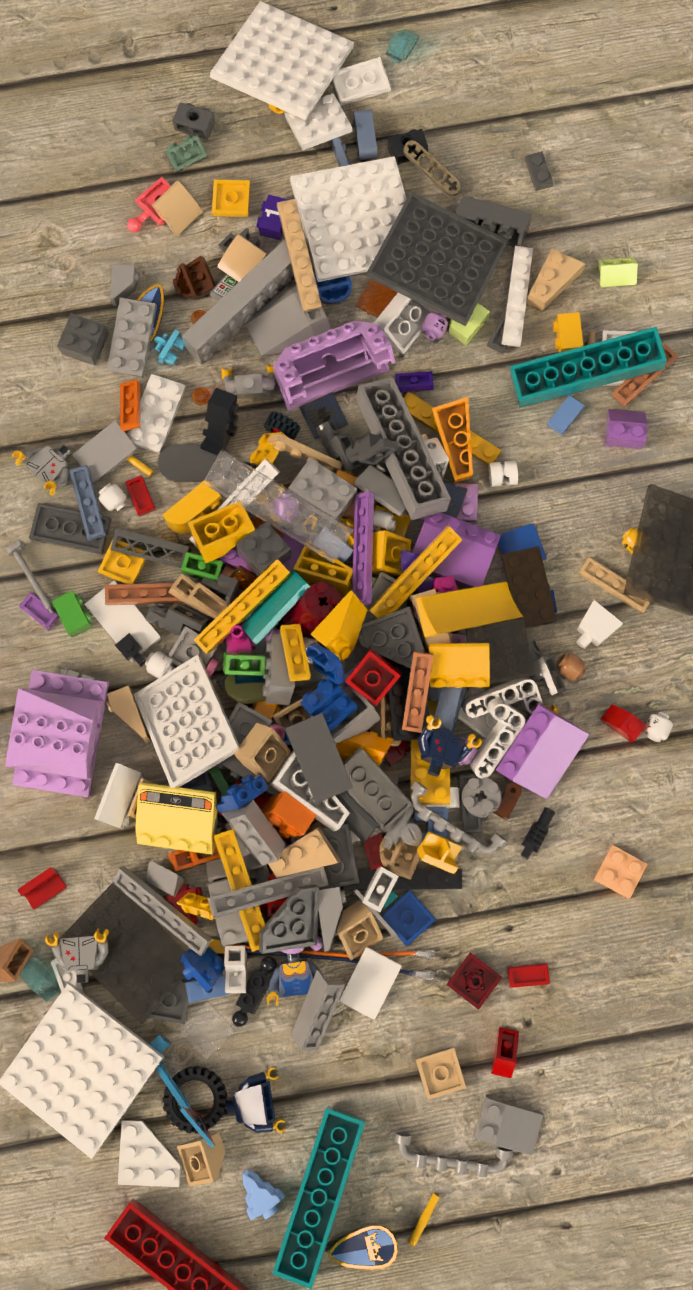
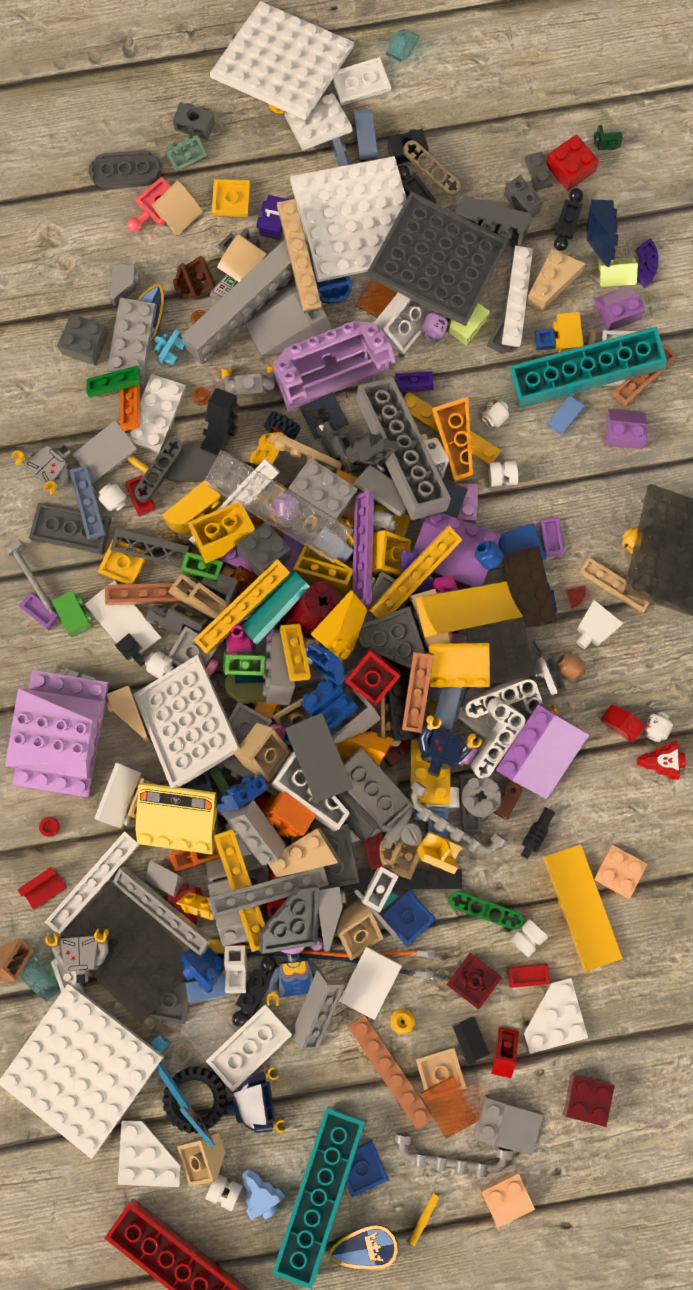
(49, 827): none -> red tile
(92, 883): none -> white plate
(113, 381): none -> green plate
(125, 169): none -> dark grey tile
(161, 471): none -> dark grey beam
(217, 1188): none -> white wheel
(249, 1047): none -> white plate
(366, 1170): none -> blue tile
(390, 1072): none -> nougat plate
(402, 1014): none -> yellow plate
(414, 184): none -> black plate
(449, 1107): none -> clear orange piece
(470, 1040): none -> black panel
(485, 912): none -> green beam
(488, 554): none -> blue head
(495, 413): none -> white head
(507, 1198): none -> light nougat slope
(522, 196): none -> dark grey brick
(528, 938): none -> white wheel
(545, 339): none -> blue plate
(551, 537): none -> medium lavender tile
(556, 1019): none -> white plate
(568, 219): none -> black plate
(572, 162): none -> red brick
(576, 596): none -> clear red tile
(582, 908): none -> yellow arch
(588, 1100): none -> dark red brick
(602, 229): none -> dark blue slope
(607, 141): none -> dark green bracket
(619, 308): none -> medium lavender slope
(648, 262): none -> dark purple tile
(664, 760): none -> red rock

